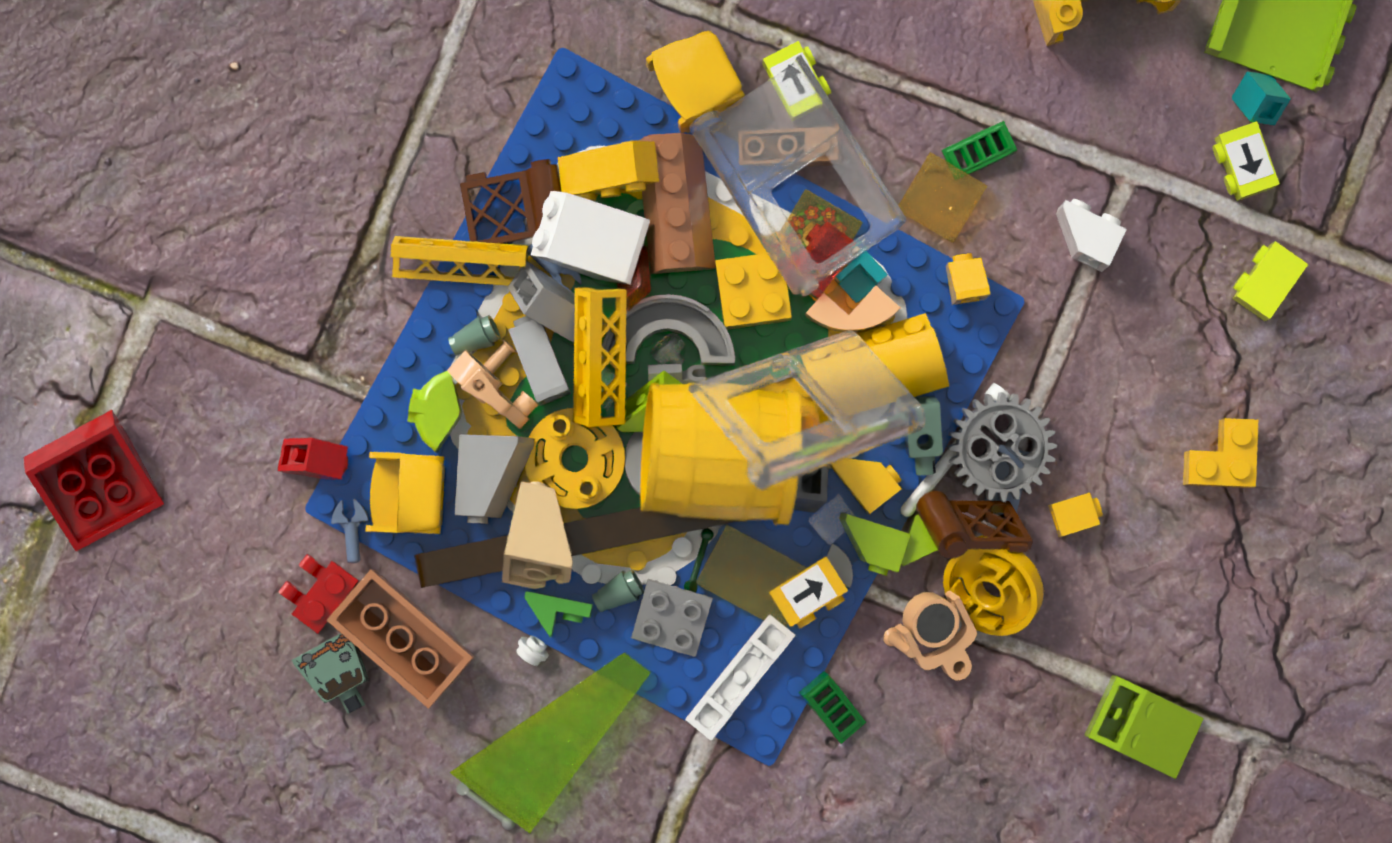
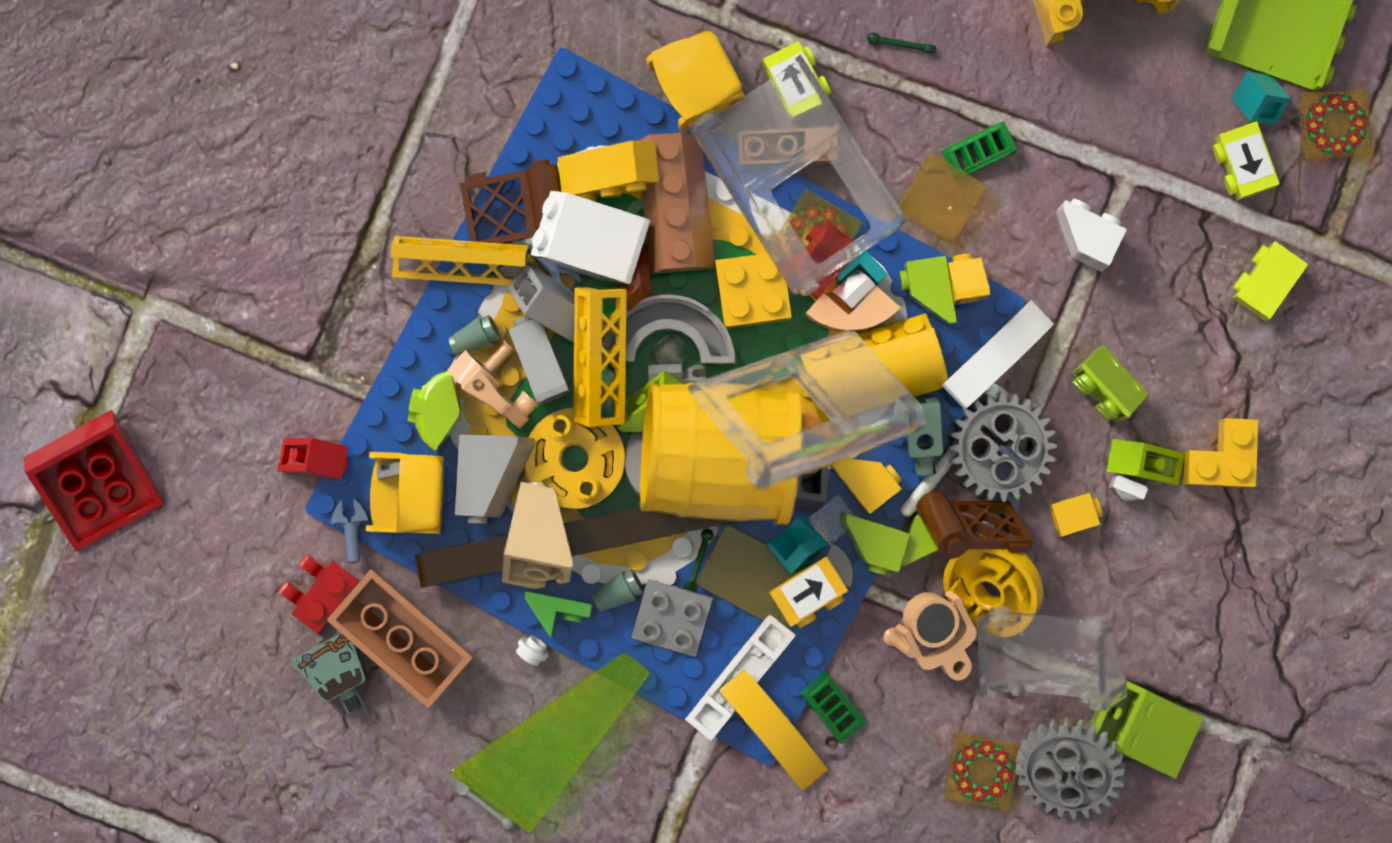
(388, 471): none -> light grey tile
(773, 729): none -> yellow slope
(797, 545): none -> teal panel
(854, 288): none -> white tile
(874, 38): none -> dark green hinge
(930, 287): none -> lime slope
(981, 771): none -> tile
(998, 355): none -> white slope
(1050, 657): none -> clear windscreen
(1070, 768): none -> light grey gear
(1109, 385): none -> lime slope
(1128, 489): none -> white tile
(1145, 462): none -> lime slope
(1335, 124): none -> tile

